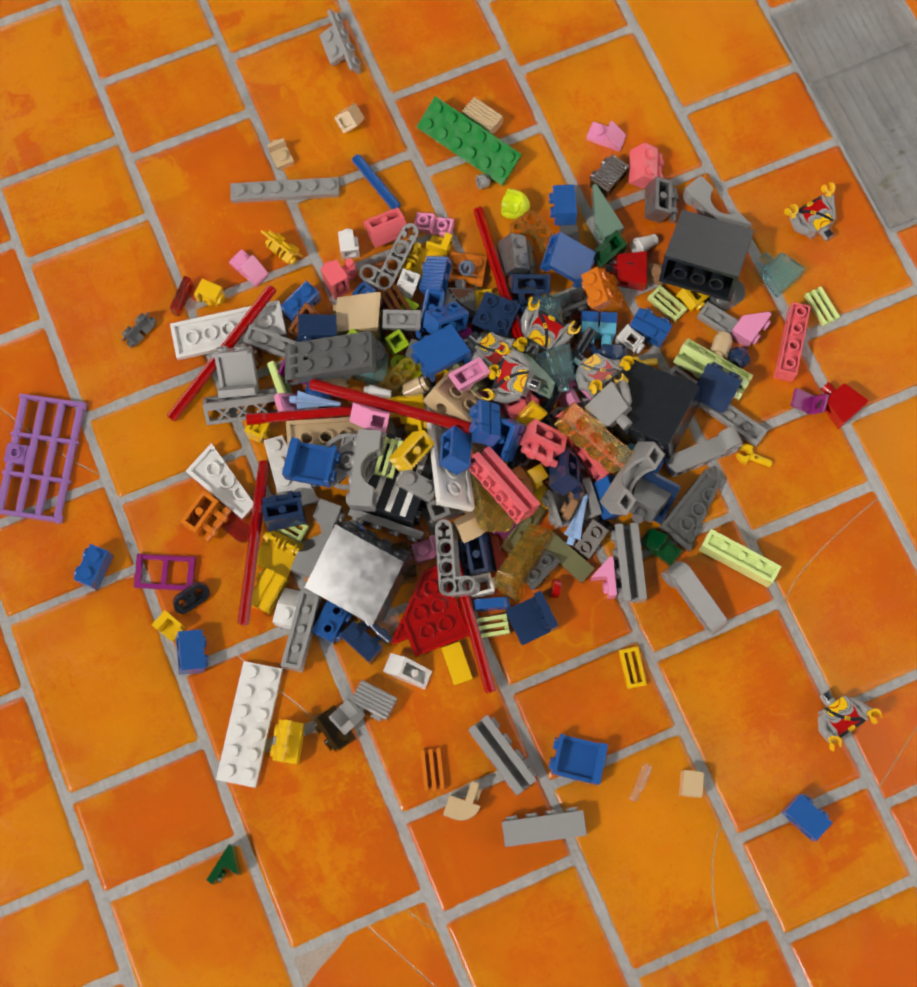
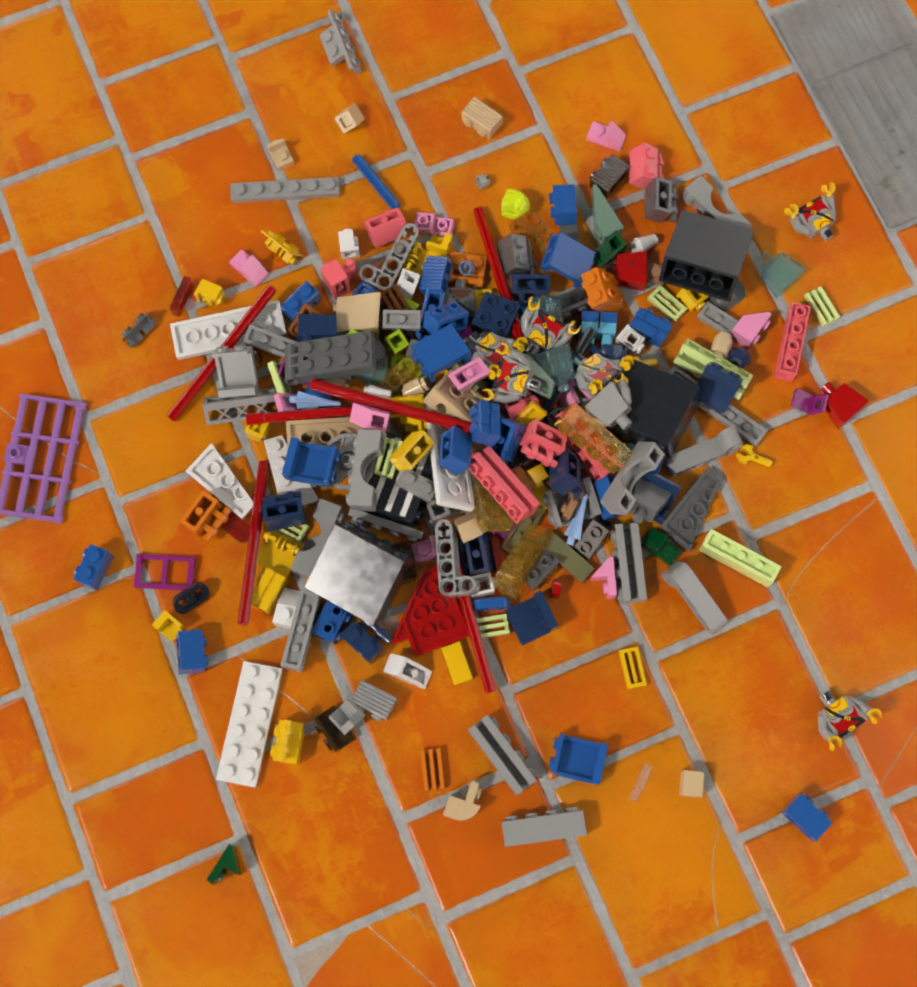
(469, 141): green plate -> none

